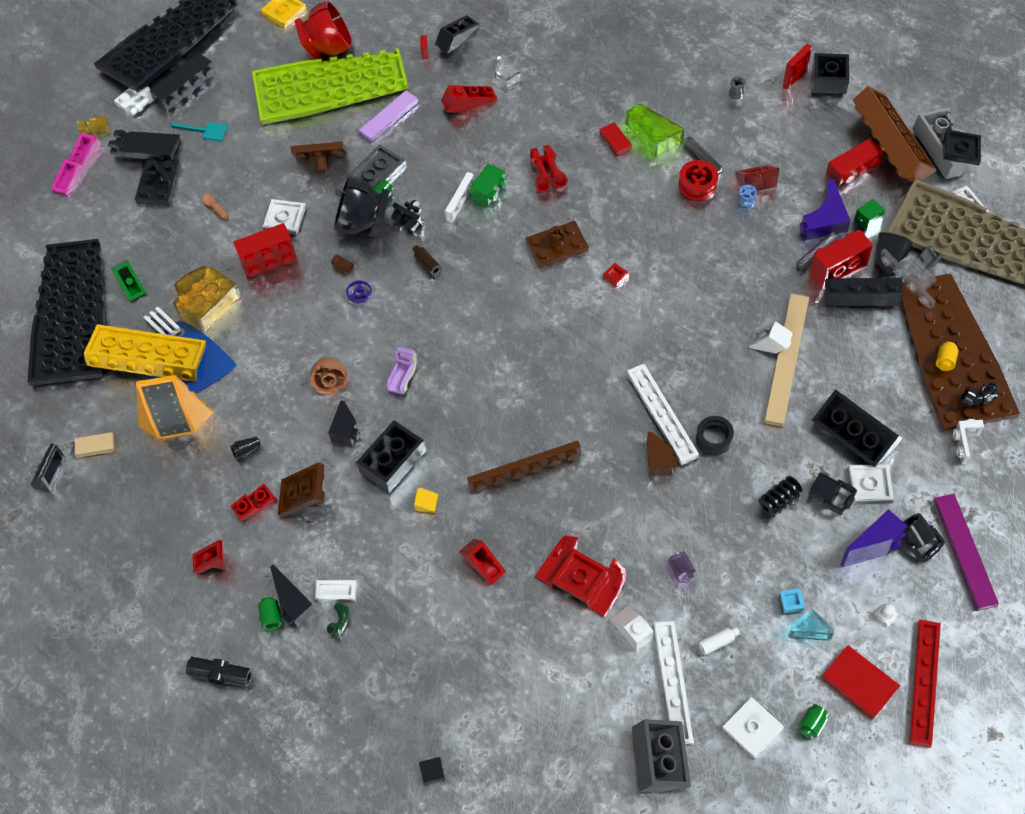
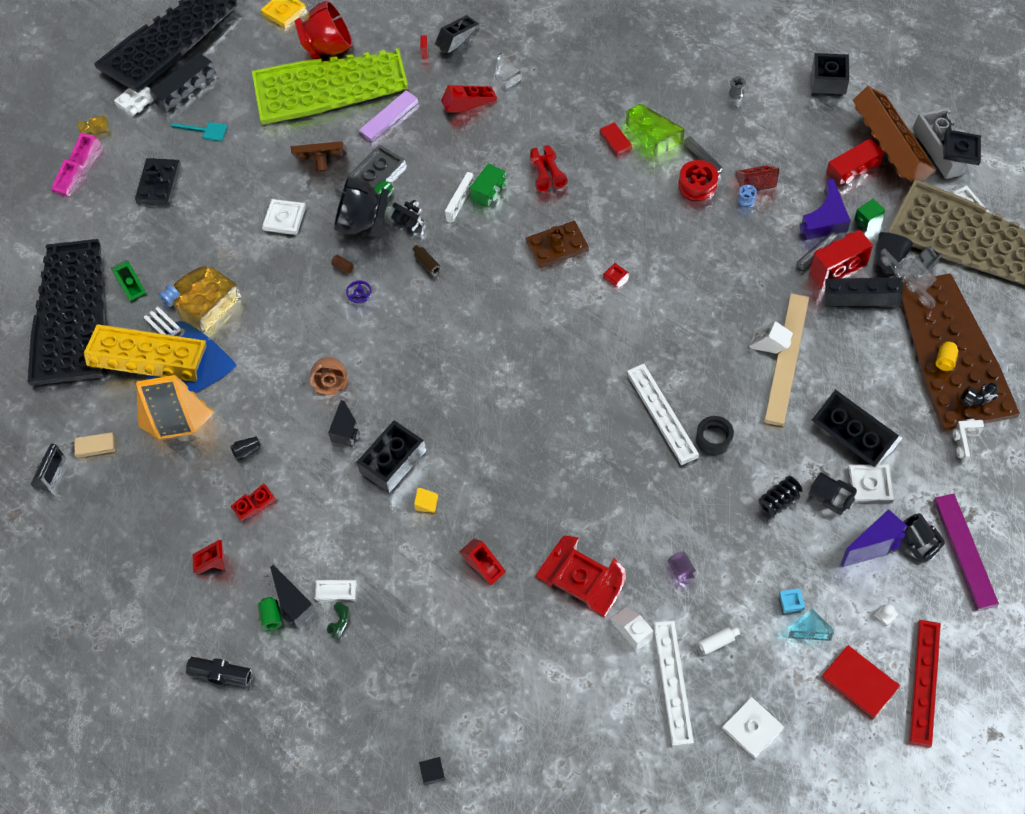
(144, 145): black tile -> none
(169, 295): none -> medium blue wheel
(210, 201): nougat piece -> none
(265, 250): red brick -> none
(301, 490): reddish brown plate -> none
(402, 370): lavender animal -> none
(524, 466): reddish brown plate -> none
(659, 456): reddish brown slope -> none
(660, 755): dark grey slope -> none
(797, 66): red tile -> none
(813, 721): green brick -> none

